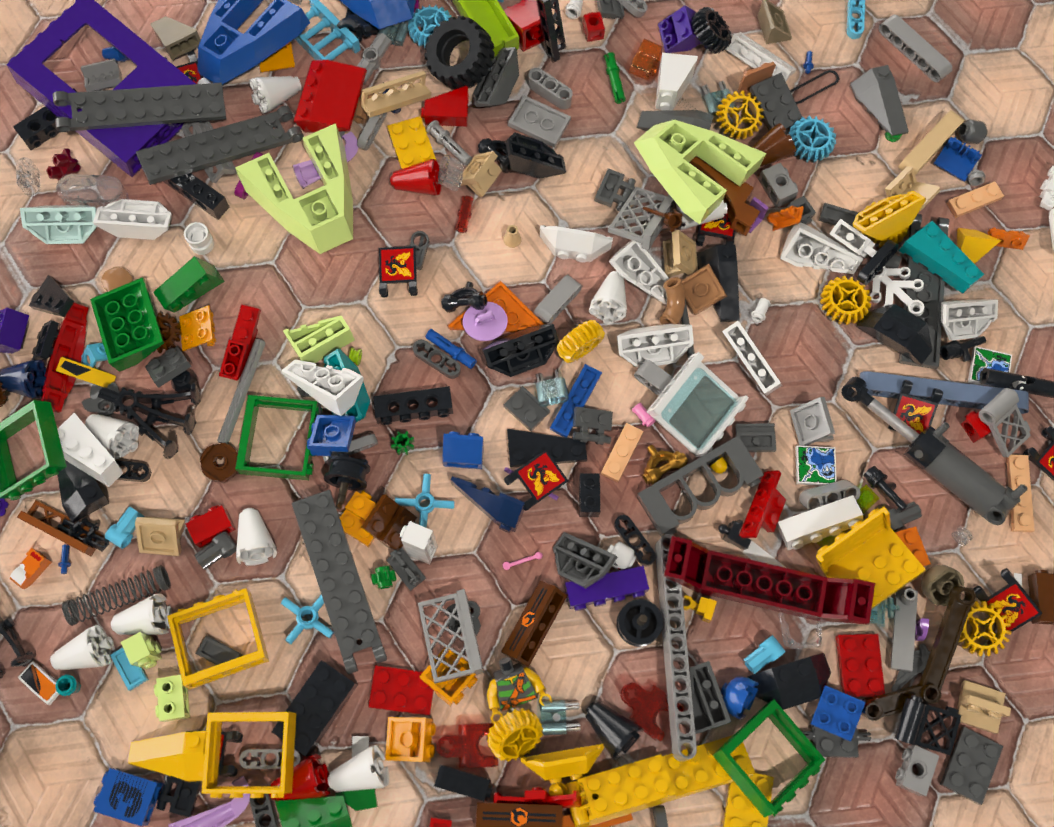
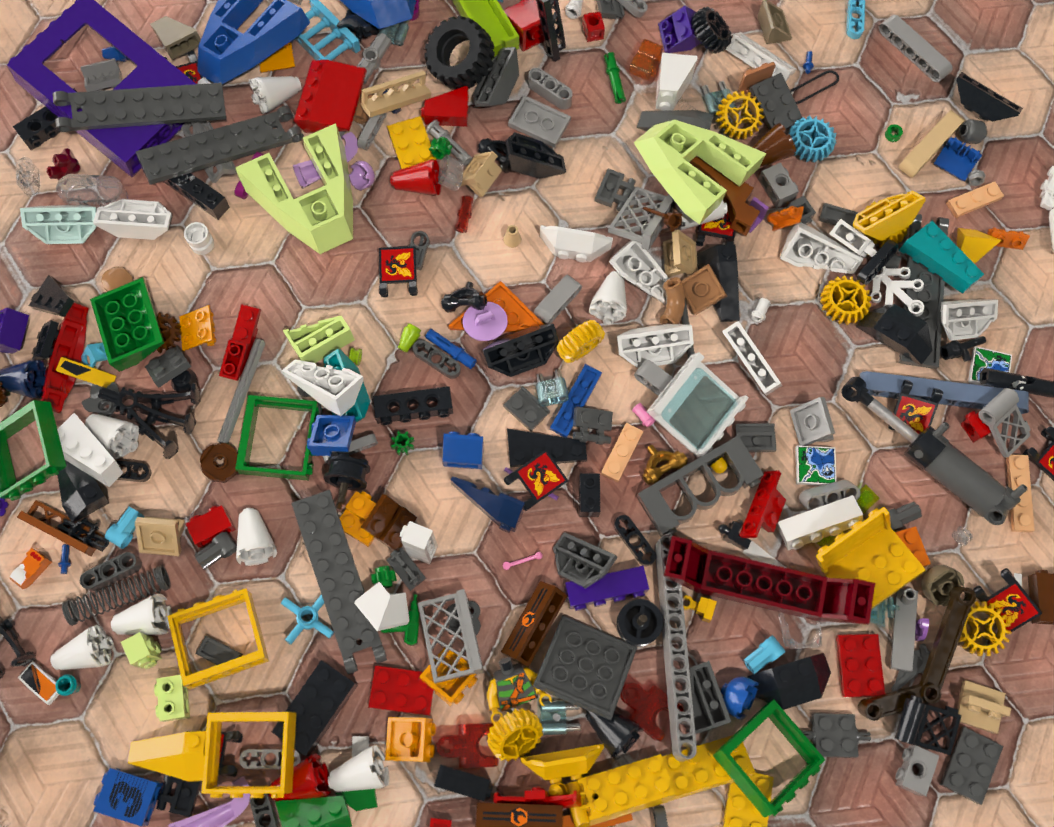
(100, 572): none -> dark grey beam
(131, 675): medium azure tile -> none
(188, 284): green wedge -> none
(362, 175): none -> lavender hair
(383, 609): none -> white slope
(409, 337): none -> lime cone
(412, 628): none -> green piece
(425, 495): medium azure bar -> none
(427, 19): medium azure gear -> none
(440, 147): none -> green gear
(585, 667): none -> dark grey tile
(625, 556): white head -> none
(838, 713): blue hinge -> none
(877, 479): black piece -> none
(880, 96): dark grey wedge -> none
(907, 182): tan bracket -> none
(984, 100): none -> black wedge

